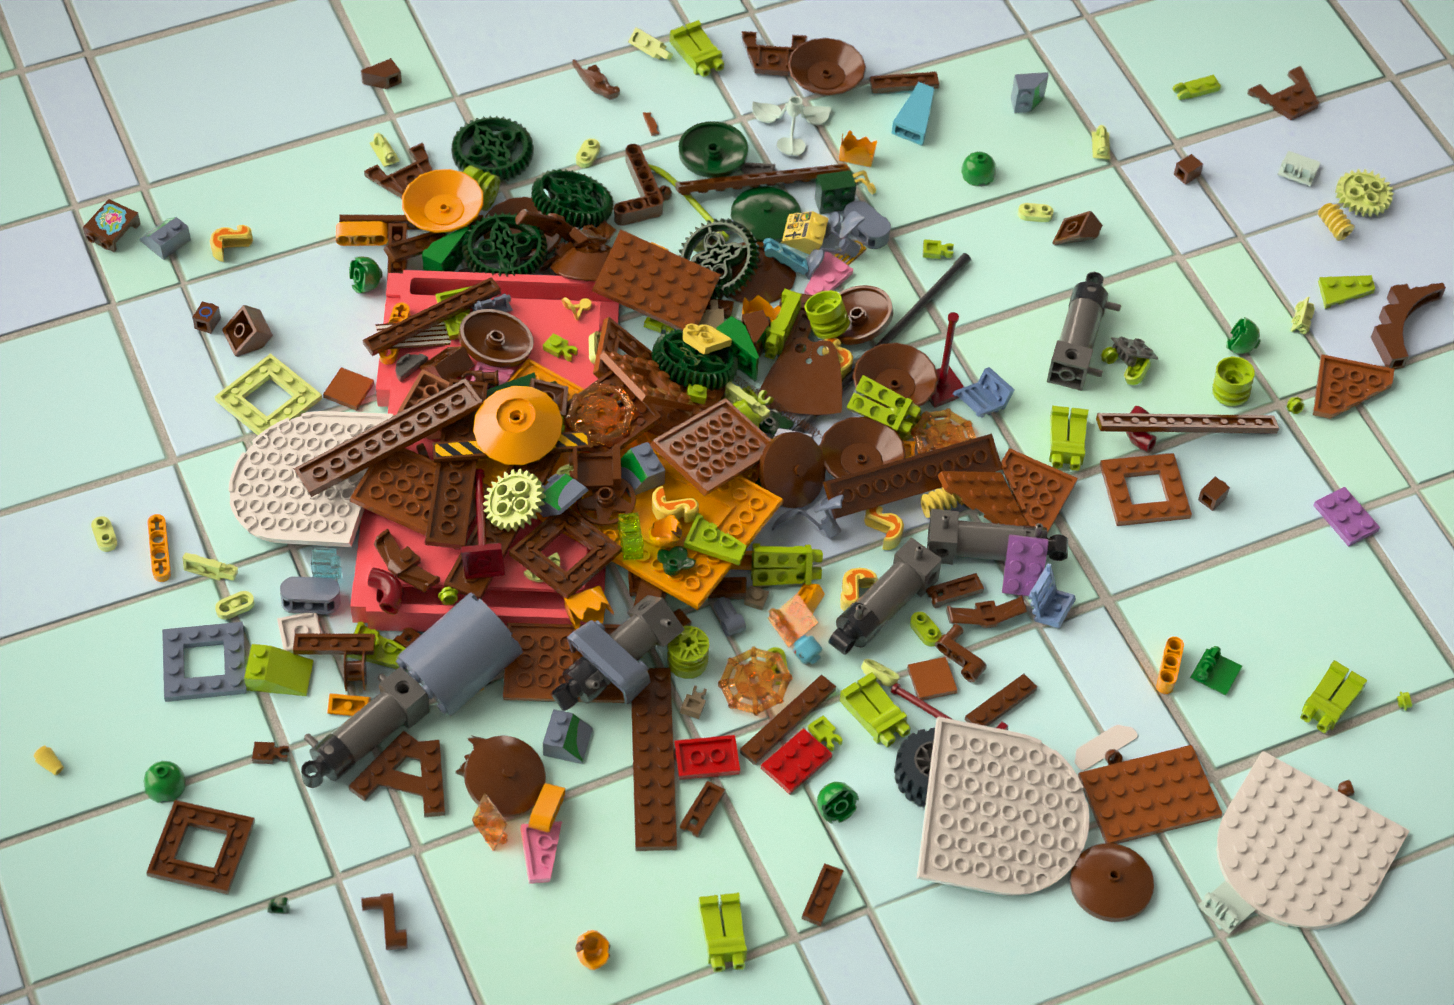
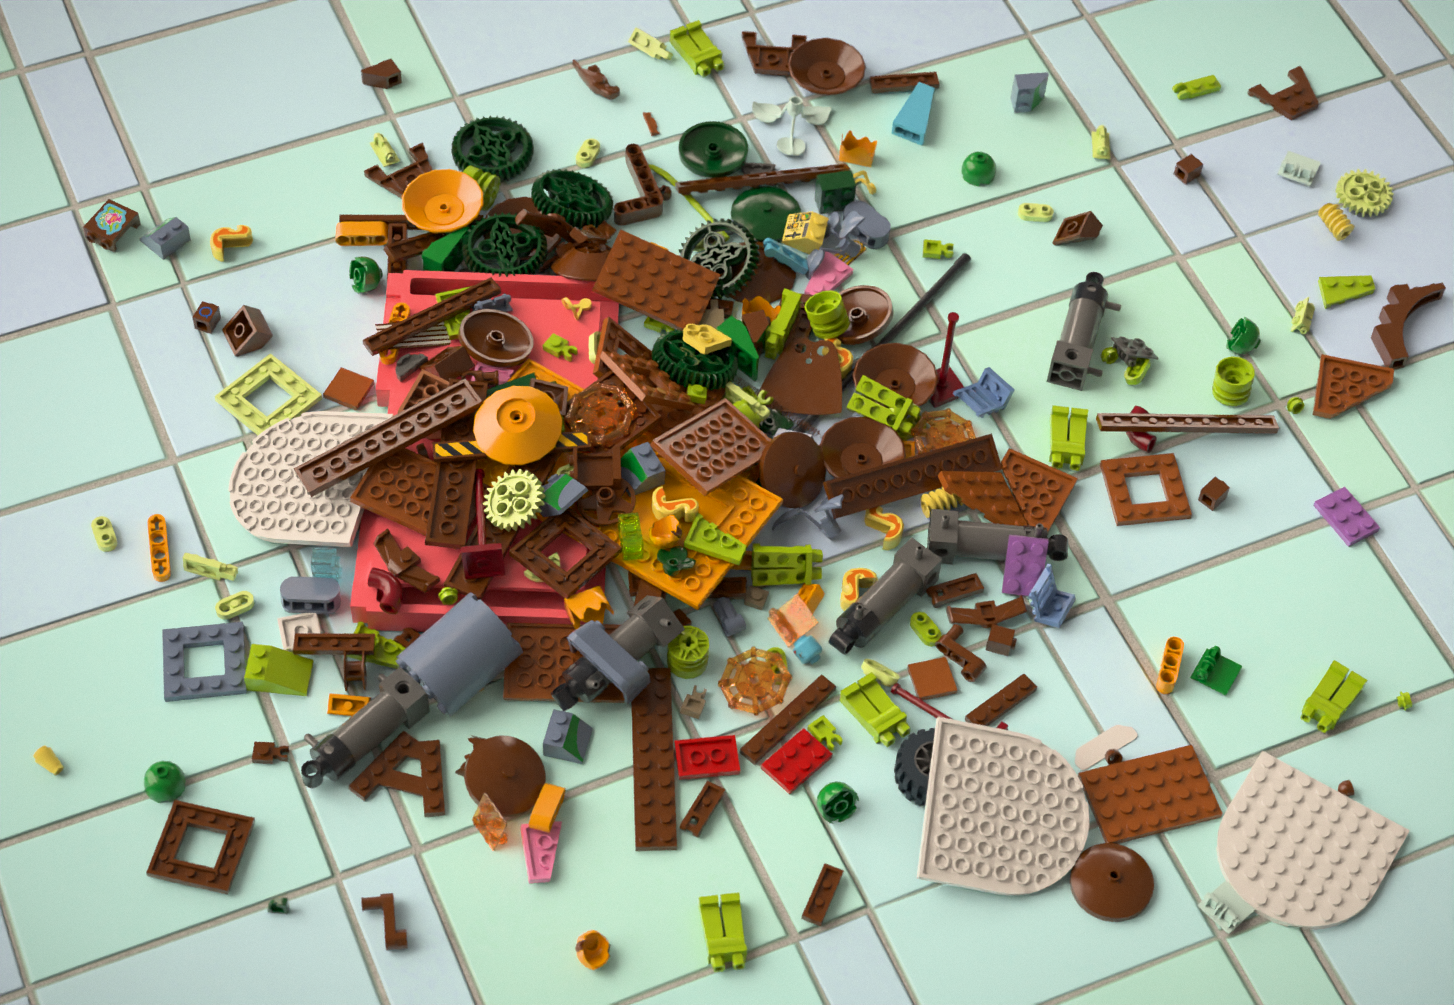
(1001, 640): none -> reddish brown brick

